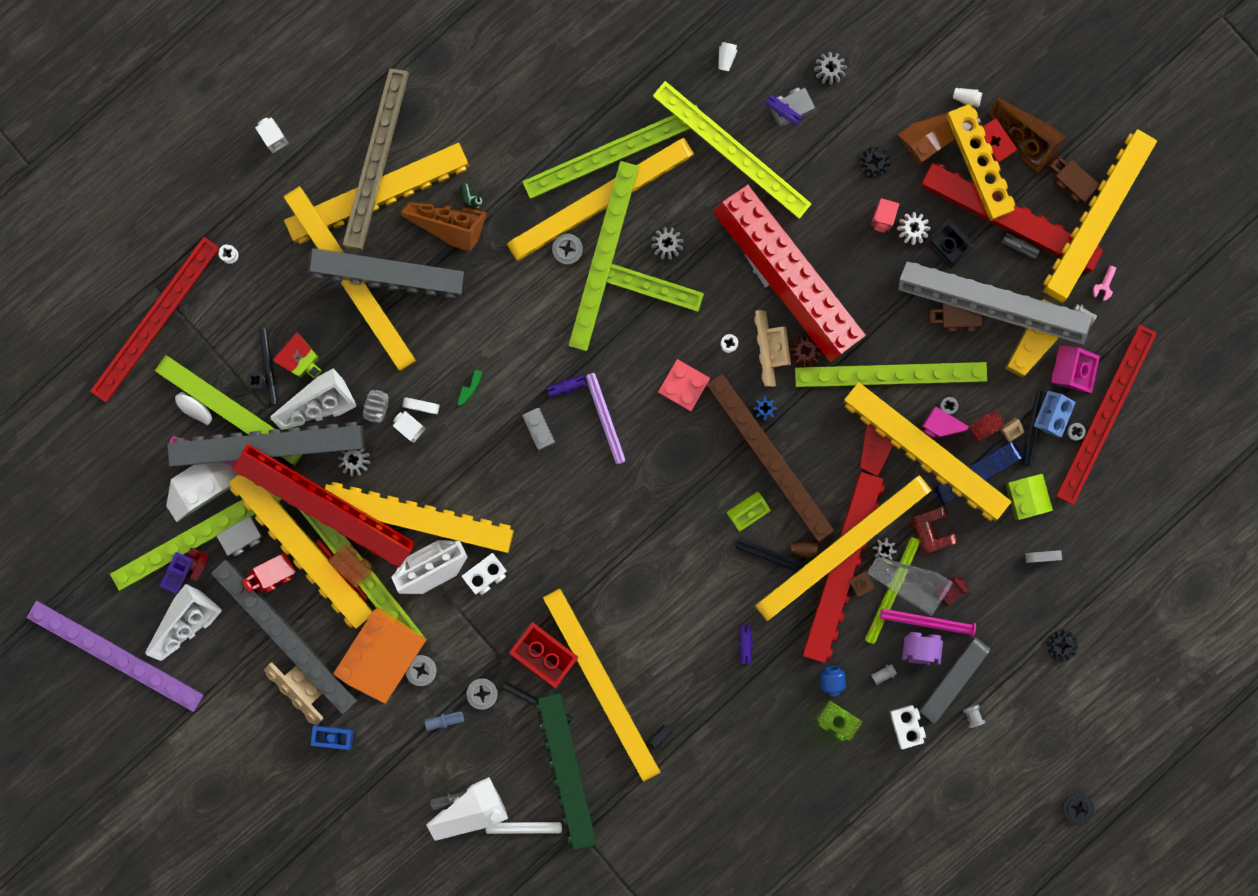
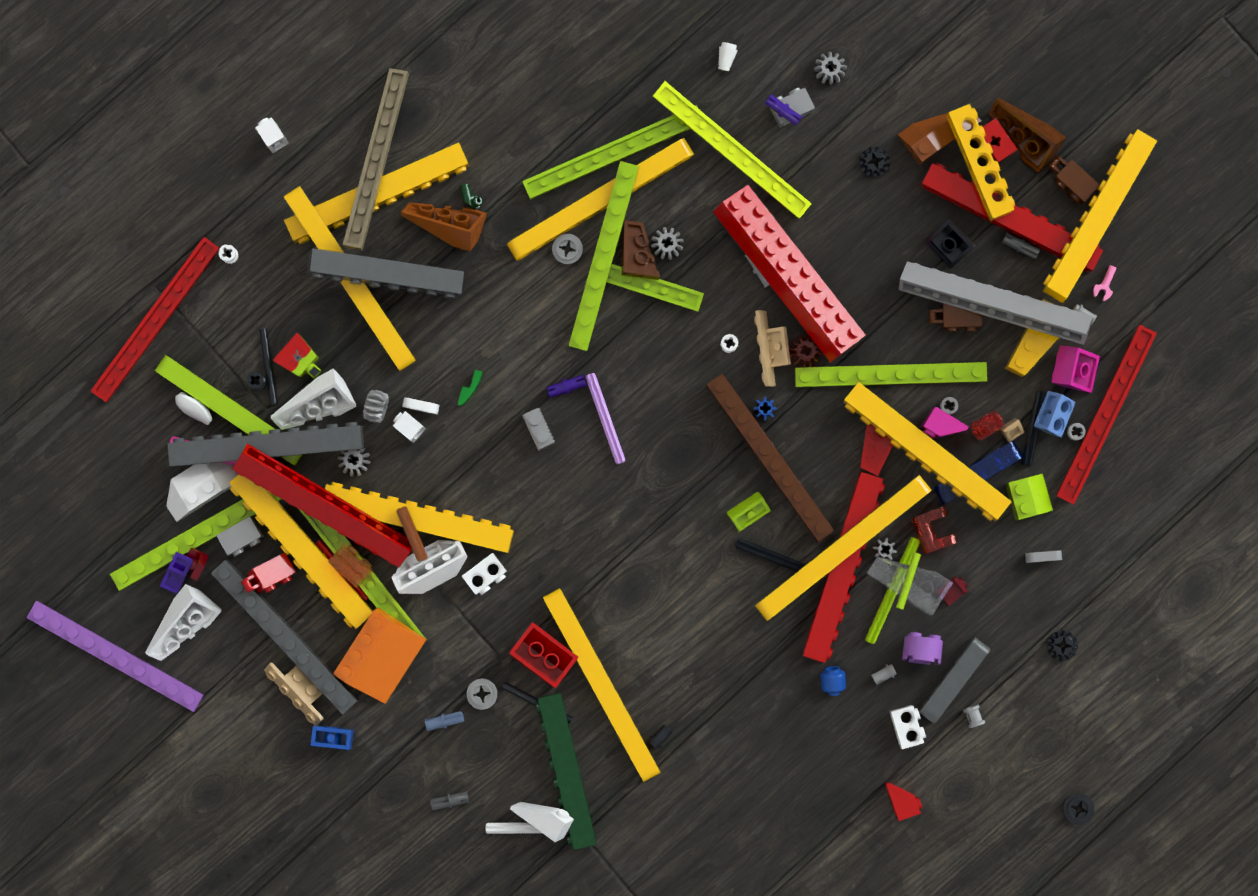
(412, 533): none -> dark orange axle
(424, 679): light grey gear -> none
(473, 811): white wedge -> none
(548, 820): none -> white slope
(636, 254): none -> reddish brown wing
(684, 385): coral plate -> none
(745, 644): dark purple pin -> none
(805, 549): reddish brown cone -> none
(850, 722): clear neon green brick -> none
(861, 583): reddish brown bracket -> none
(884, 215): coral brick -> none
(903, 802): none -> red slope
(907, 229): white gear -> none
(908, 581): none -> lime bar
(928, 622): dark pink axle -> none
(968, 96): white cone -> none

